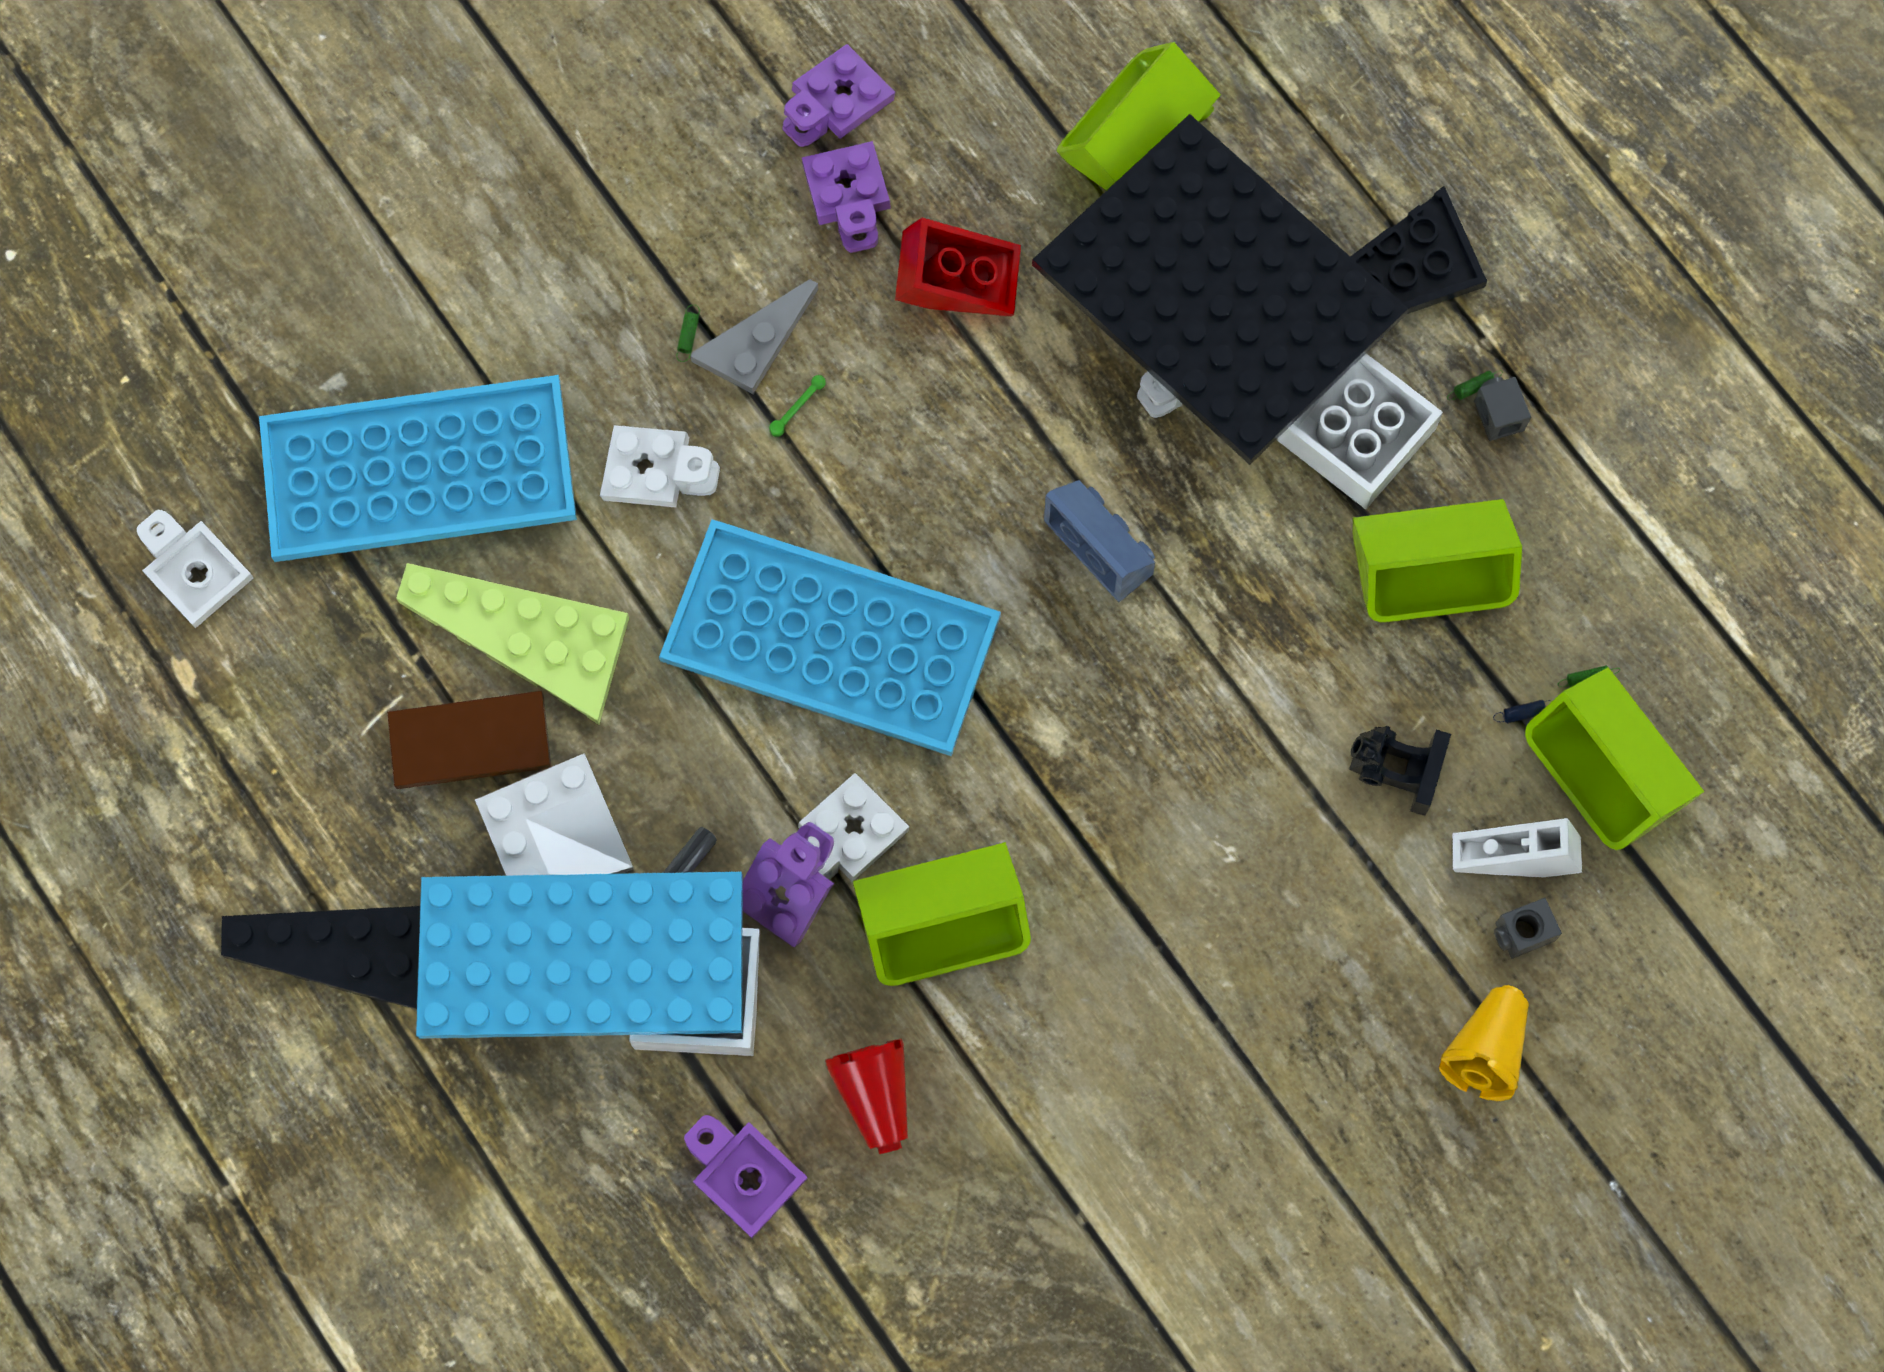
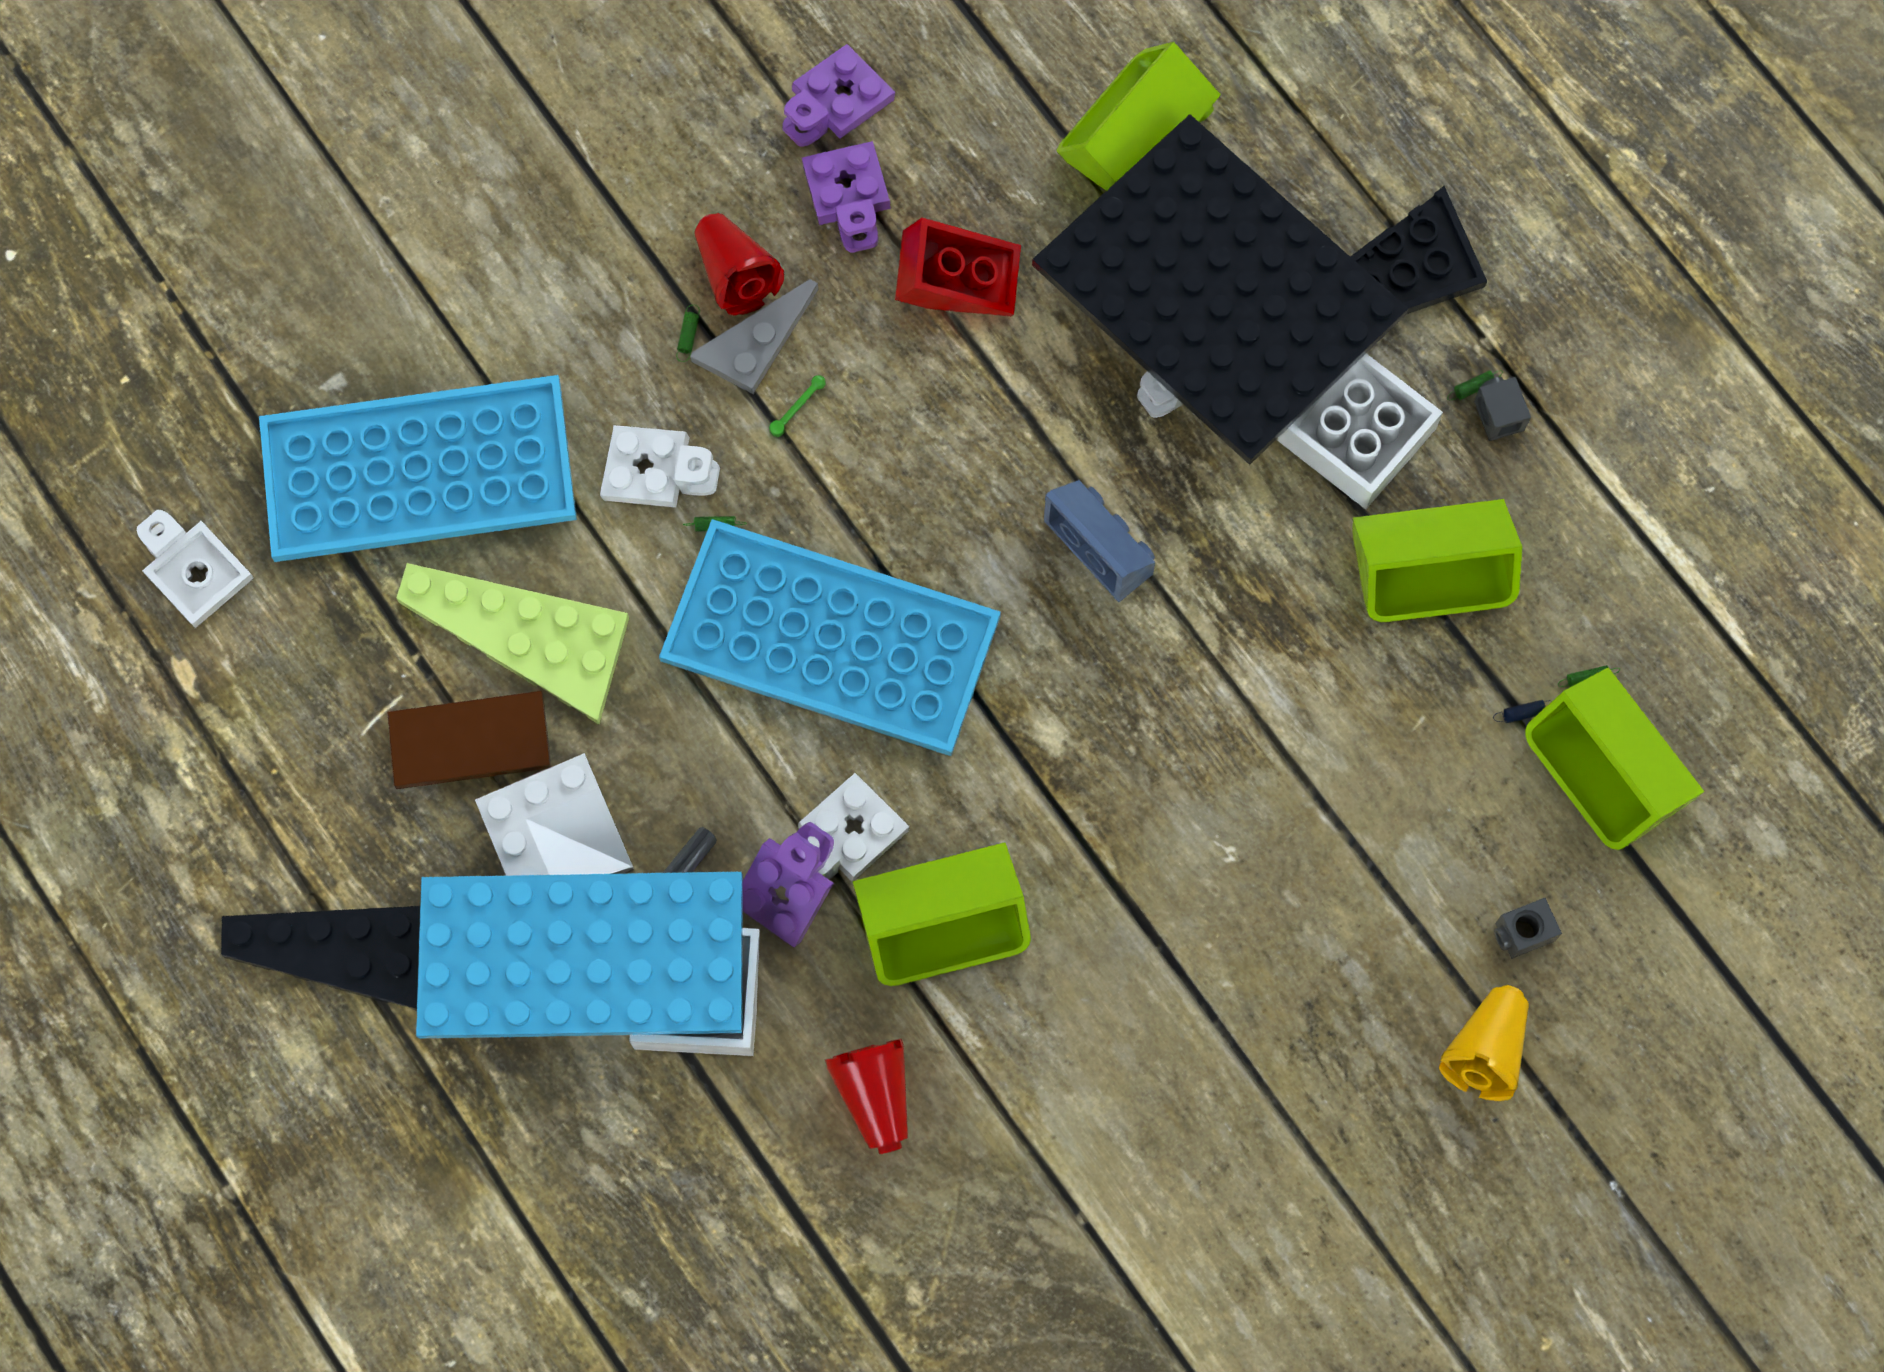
(703, 523): none -> bright green piece
(726, 1160): medium lavender plate -> none
(736, 265): none -> red cone
(1422, 767): black tile -> none
(1520, 850): white slope -> none

